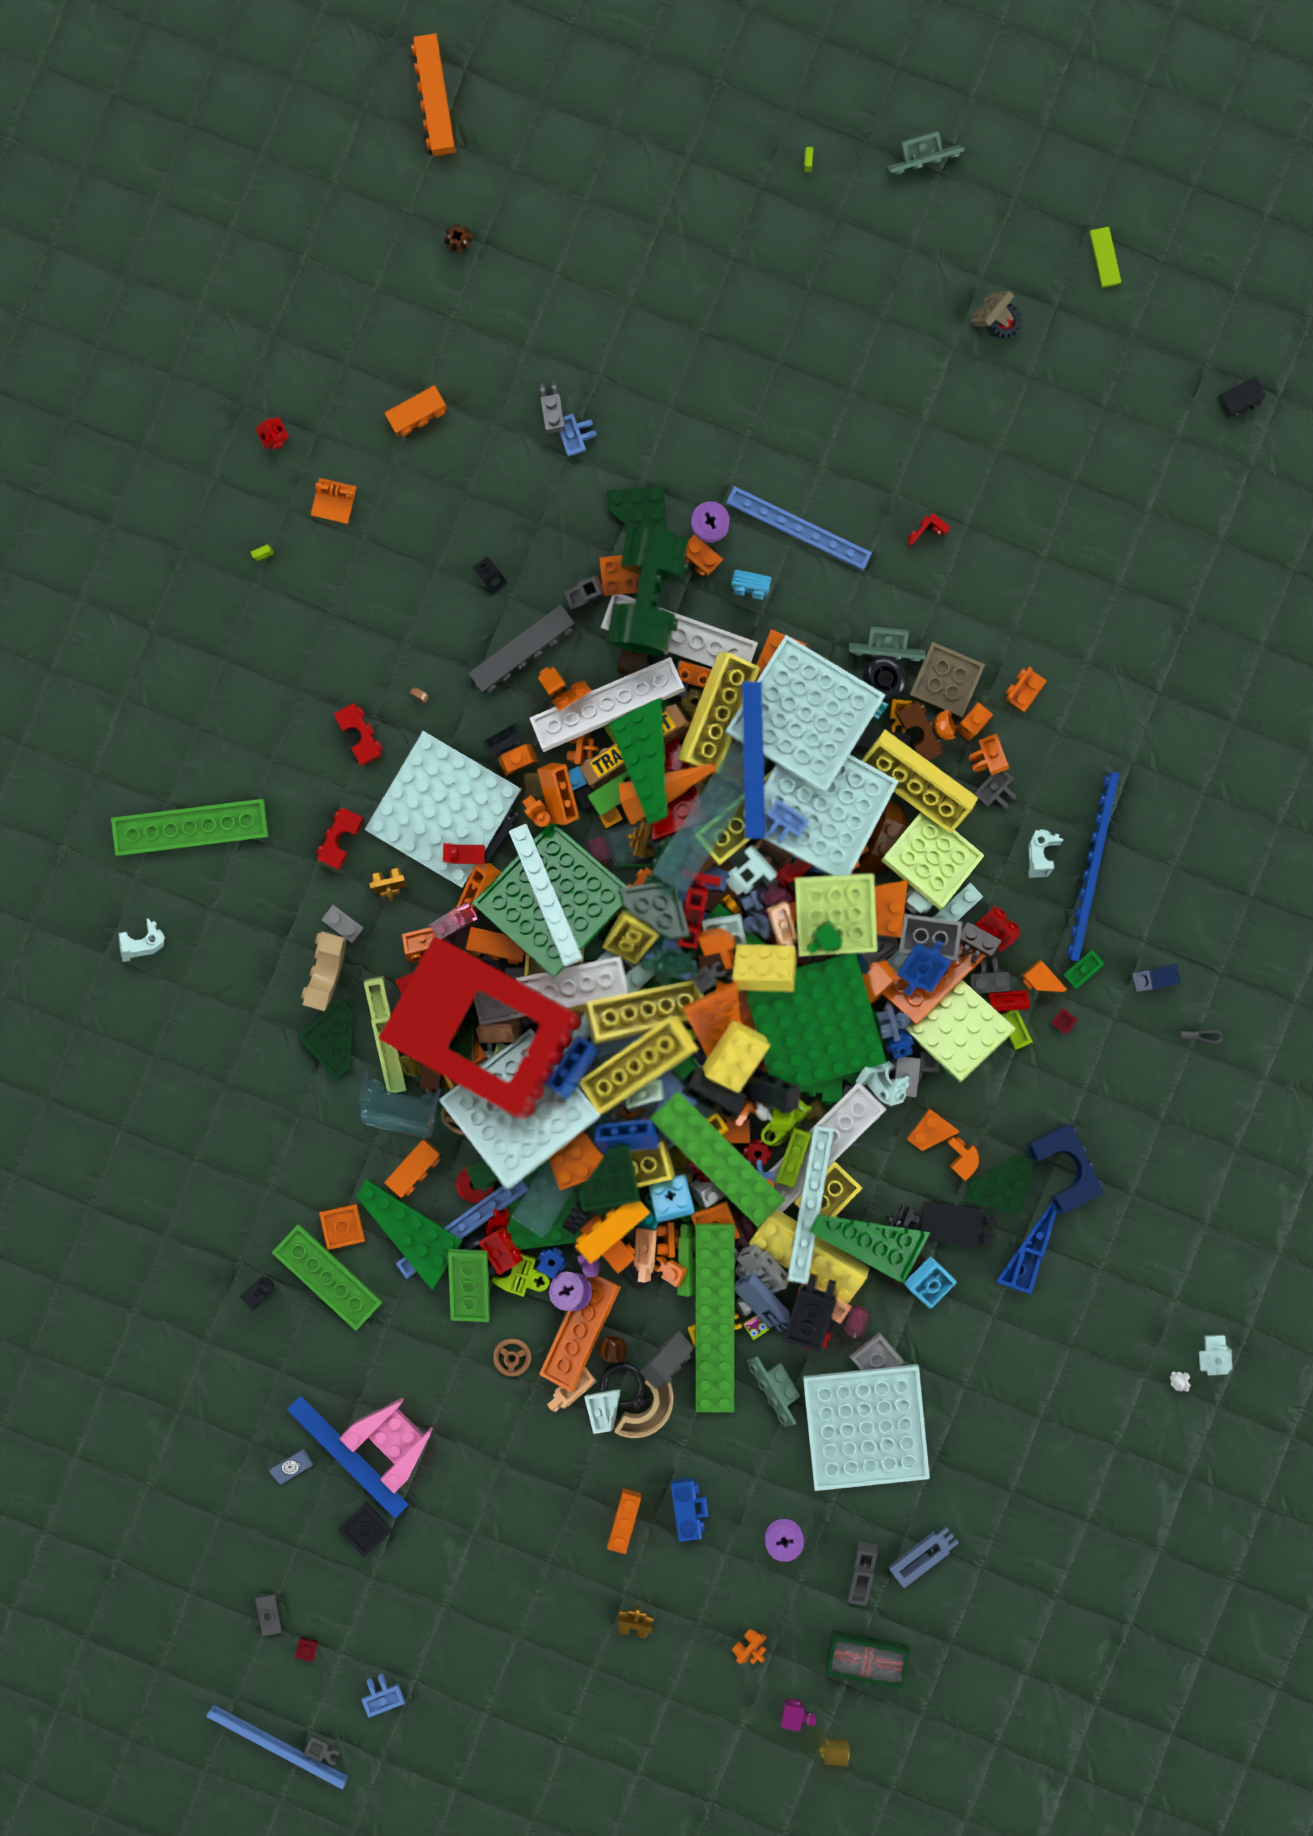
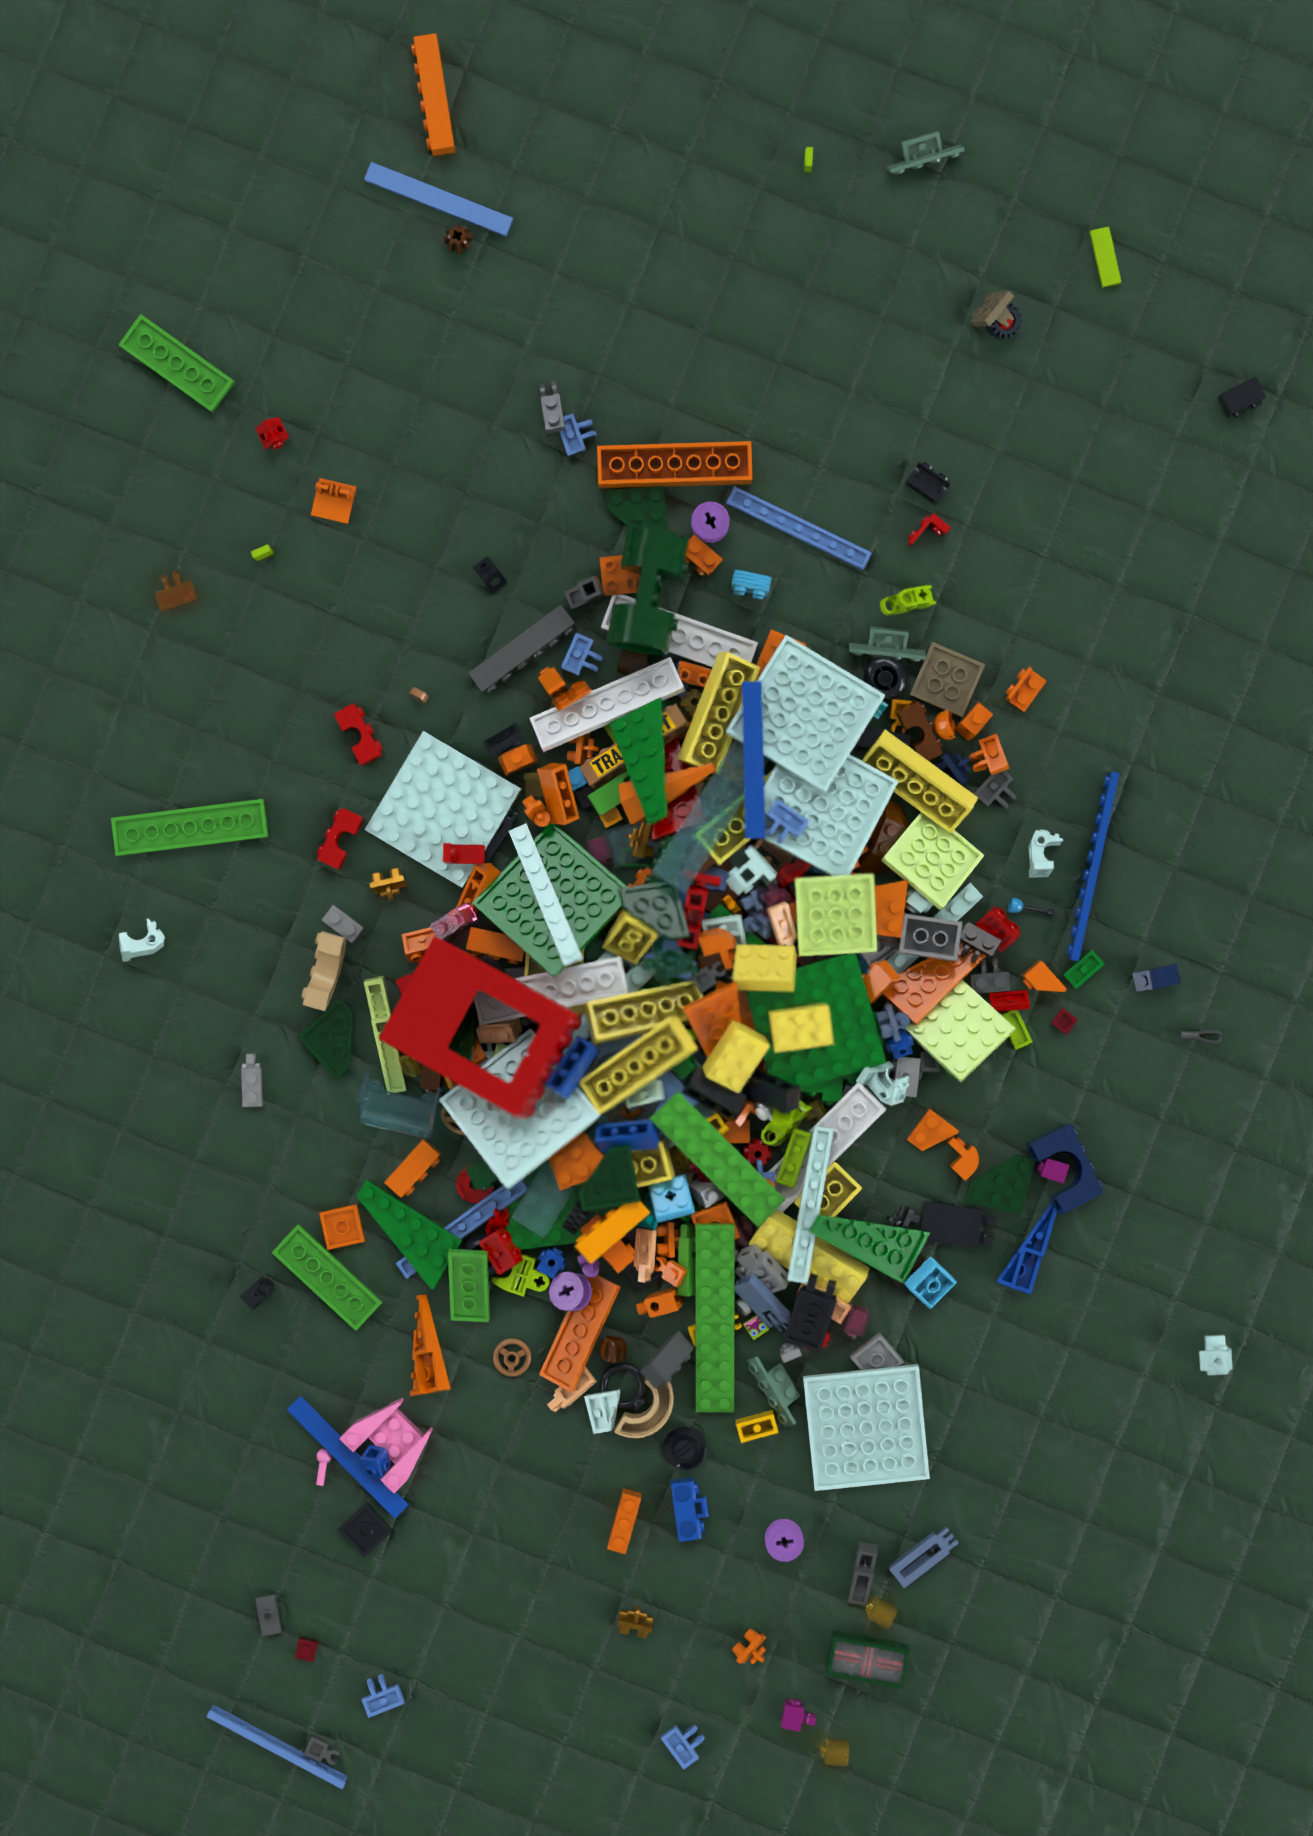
(176, 363): none -> bright green plate
(176, 595): none -> clear orange hinge
(251, 1082): none -> light grey hinge
(291, 1466): sand blue slope -> none
(323, 1457): none -> bright pink bar
(375, 1461): none -> blue brick
(416, 411): orange brick -> none
(429, 1368): none -> orange wedge
(438, 199): none -> medium blue tile
(577, 655): none -> medium blue hinge
(666, 1299): none -> orange torso
(674, 464): none -> orange brick
(680, 1746): none -> medium blue hinge
(684, 1447): none -> black hat
(756, 1426): none -> yellow brick
(789, 1351): none -> light grey plate
(800, 1027): none -> light yellow brick
(826, 937): green brick -> none
(881, 1612): none -> clear yellow brick
(908, 600): none -> lime piece
(923, 967): blue plate -> none
(927, 482): none -> black hinge
(949, 761): none -> dark blue hips
(1015, 906): none -> hinge
(1053, 1169): none -> magenta brick
(1180, 1381): white plant -> none

